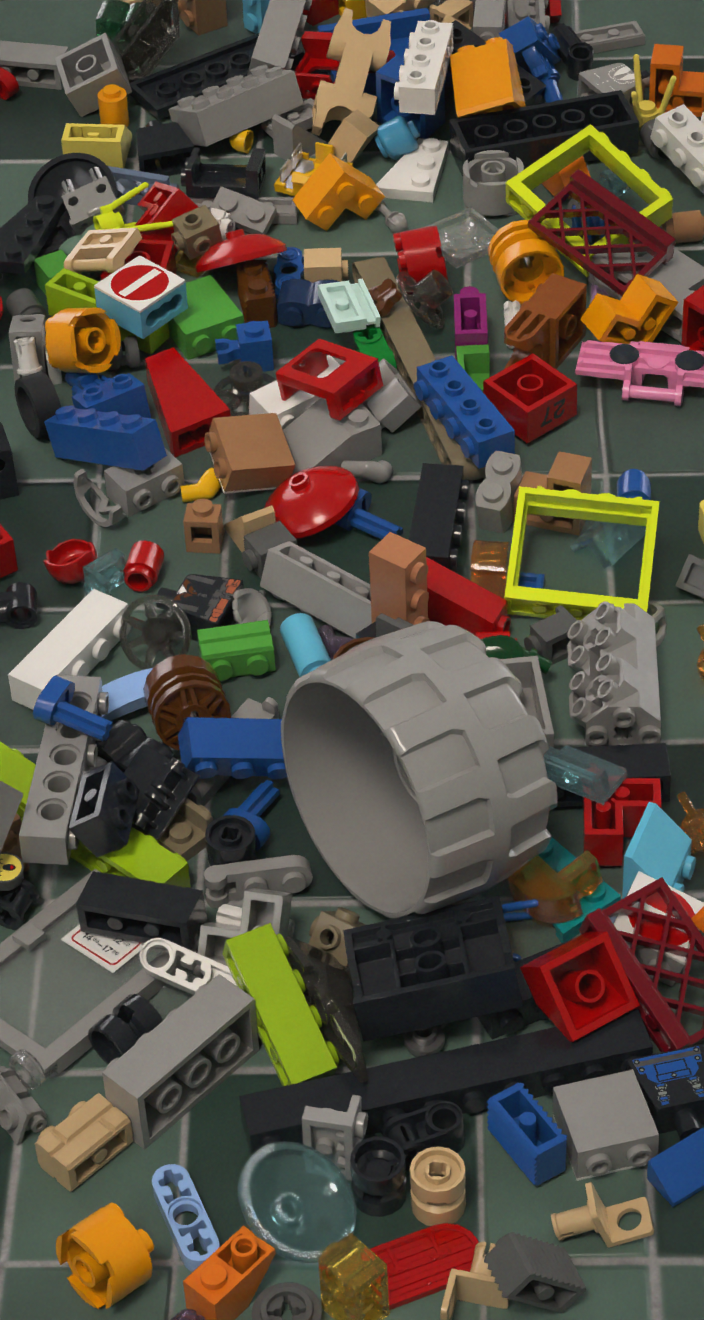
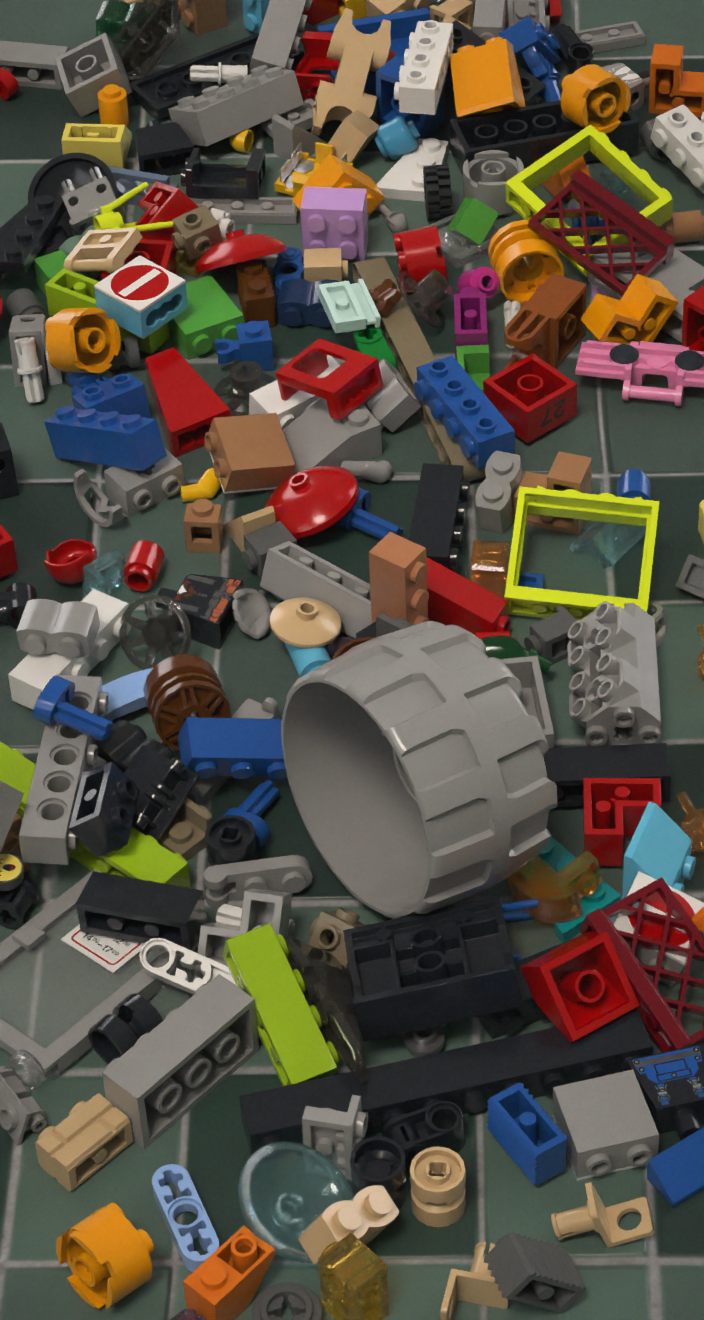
(36, 401): black tyre -> none
(58, 628): none -> light grey brick
(216, 73): none -> white axle
(238, 649): bright green brick -> none
(245, 211): light grey plate -> none
(305, 622): none -> tan dish
(335, 220): none -> lavender brick
(362, 1216): none -> tan brick
(423, 1261): red window -> none
(437, 192): none -> black tyre
(473, 220): none -> bright green panel
(481, 278): none -> dark pink brick
(583, 773): clear light blue panel -> none
(594, 98): none -> light orange brick
(646, 109): light yellow plant -> none

